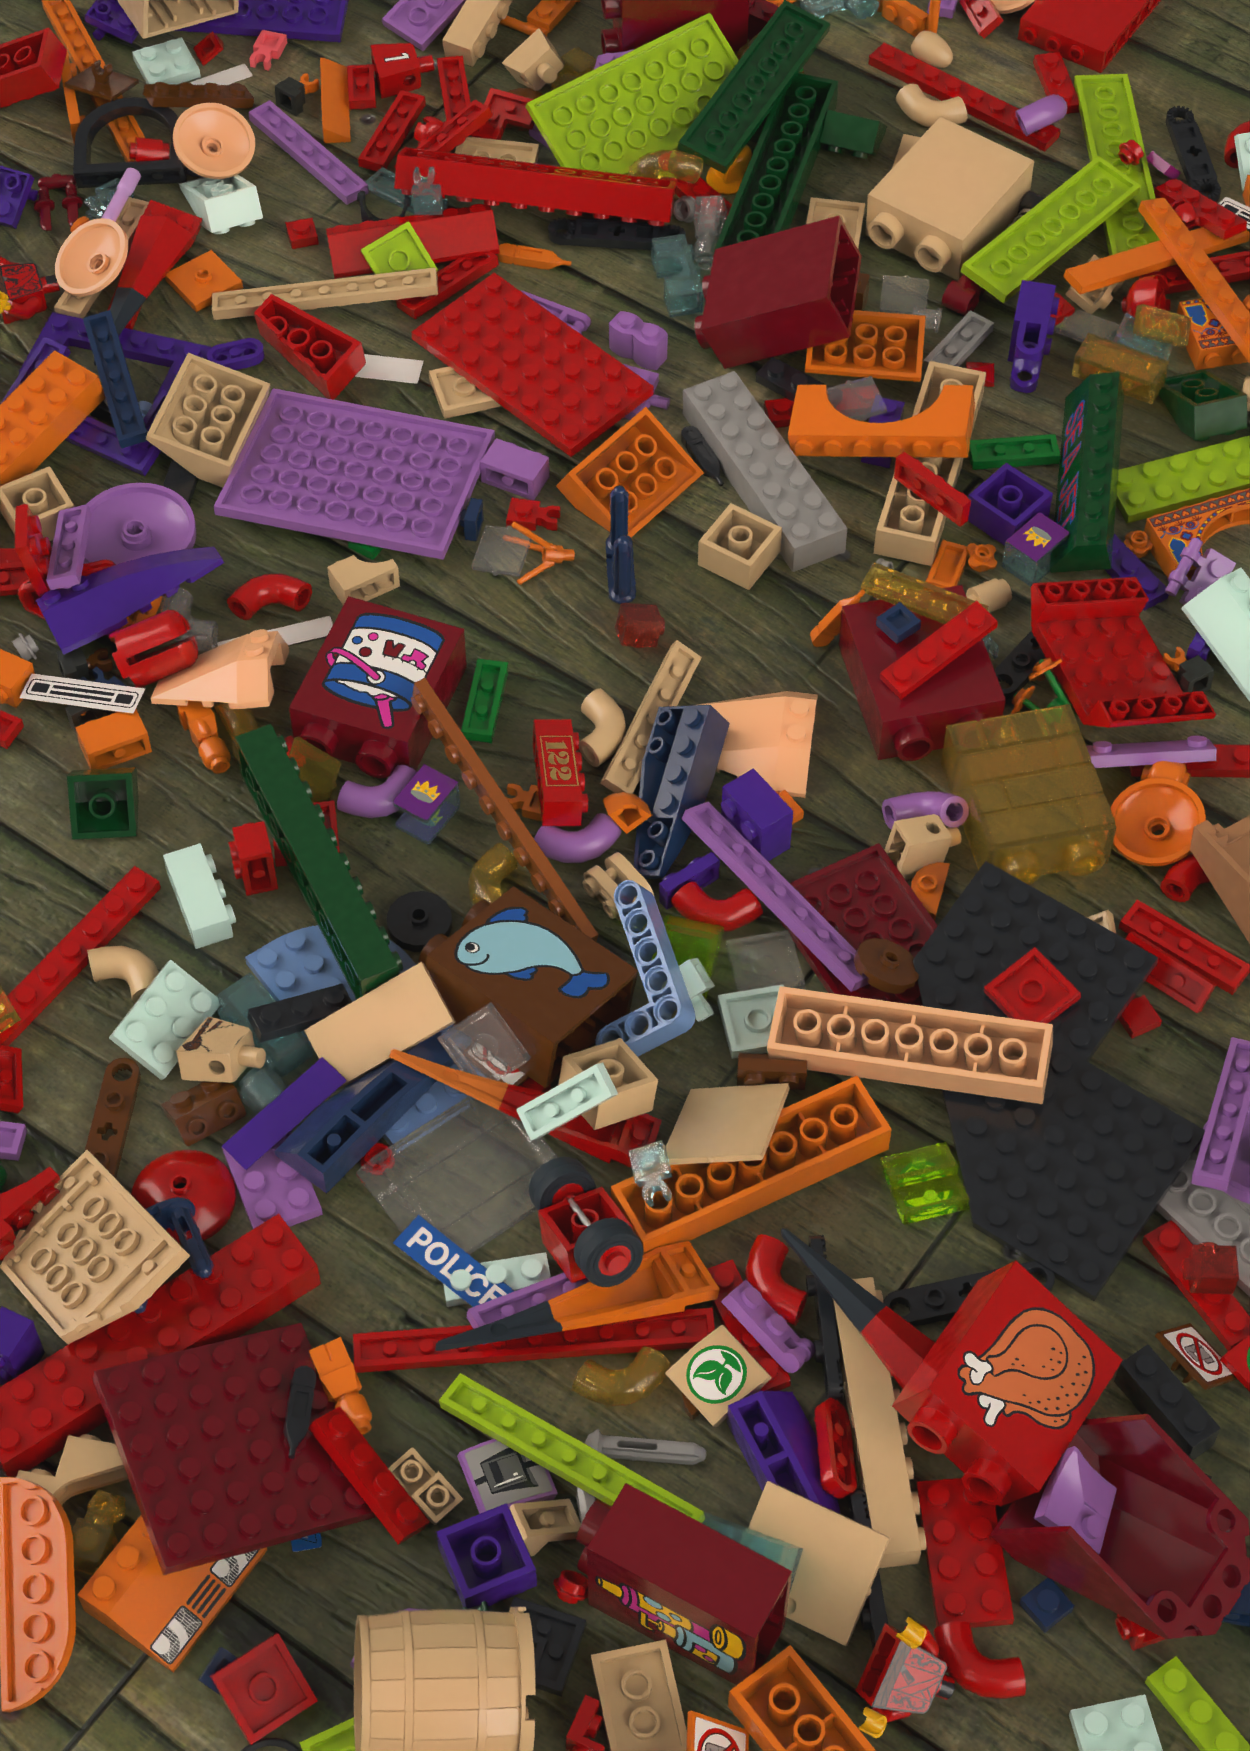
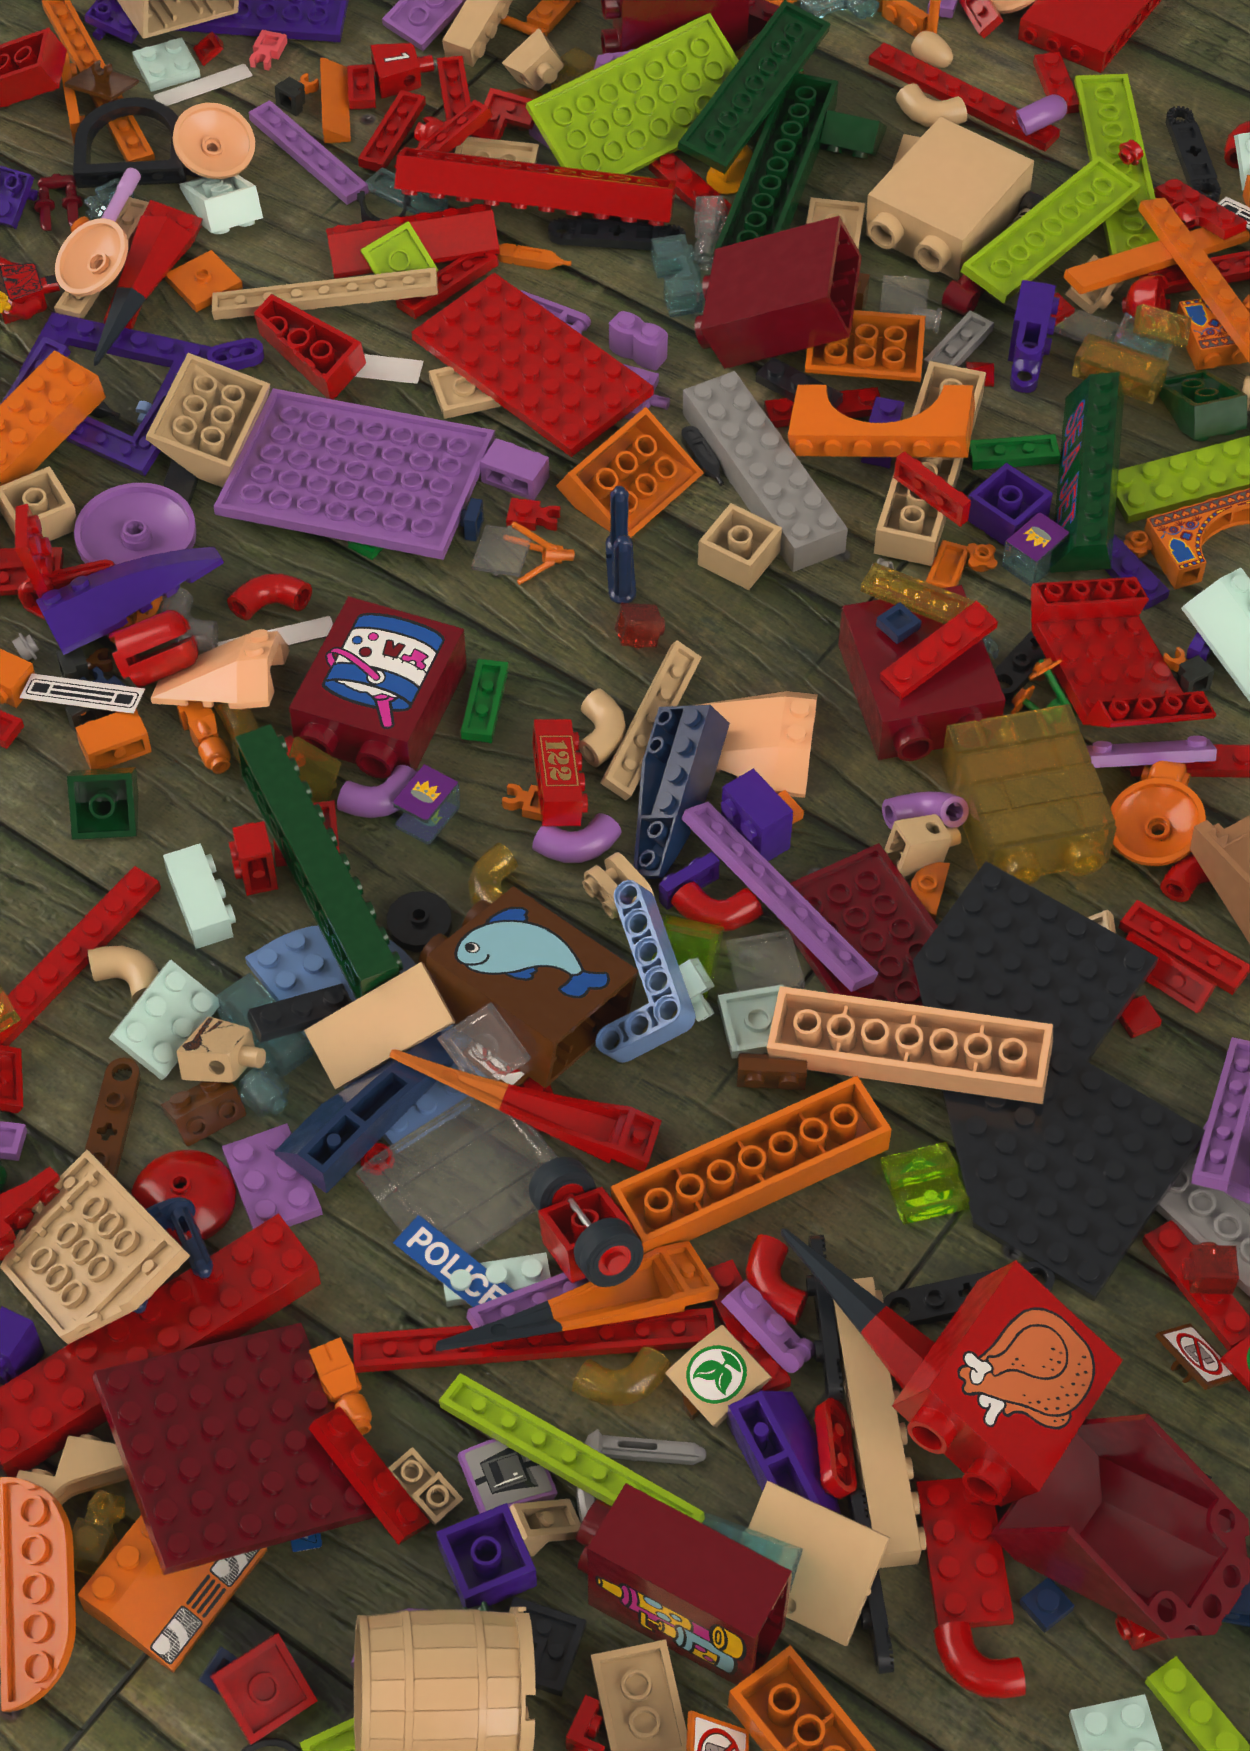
(69, 547): medium lavender plate -> none
(115, 379): dark blue plate -> none
(148, 149): red brick -> none
(188, 95): reddish brown plate -> none
(284, 1113): dark purple sticker -> none
(299, 1407): black piece -> none
(301, 233): red plate -> none
(362, 579): tan arch -> none
(425, 195): clear light blue plate -> none
(495, 803): dark orange plate -> none
(567, 1101): light aqua plate -> none
(571, 1586): red plate -> none
(626, 810): orange brick -> none
(630, 1076): tan brick -> none
(650, 1168): clear light blue plate -> none
(668, 165): clear yellow cylinder -> none
(684, 209): light grey plate -> none
(726, 1124): tan piece -> none
(830, 624): orange piece -> none
(857, 399): clear piece -> none
(886, 965): reddish brown plate -> none
(902, 1676): torso -> none
(992, 593): tan brick -> none
(1032, 989): red tile -> none
(1077, 1498): medium lavender plate -> none
(1162, 165): magenta tile -> none
(1163, 1396): black brick -> none
(1209, 569): medium lavender plate -> none

